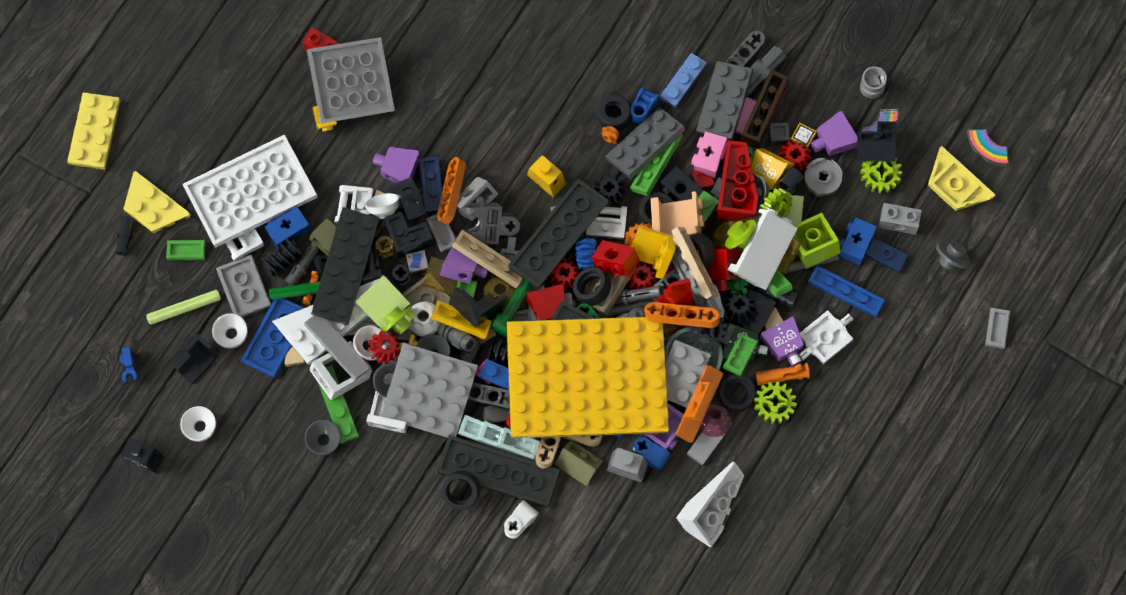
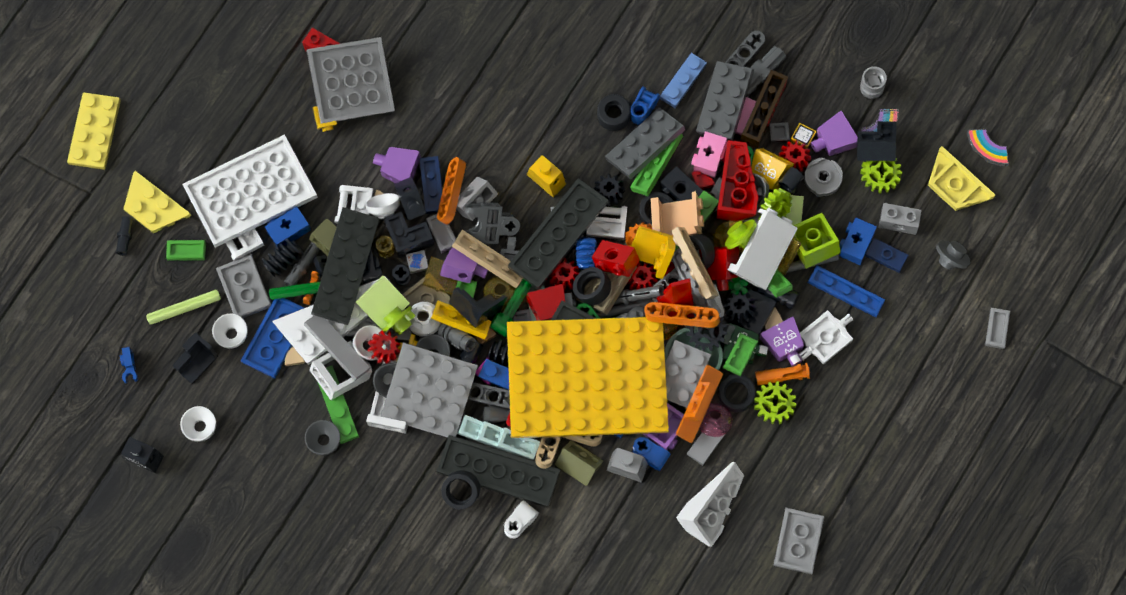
(610, 134): orange plate -> none
(798, 541): none -> light grey tile

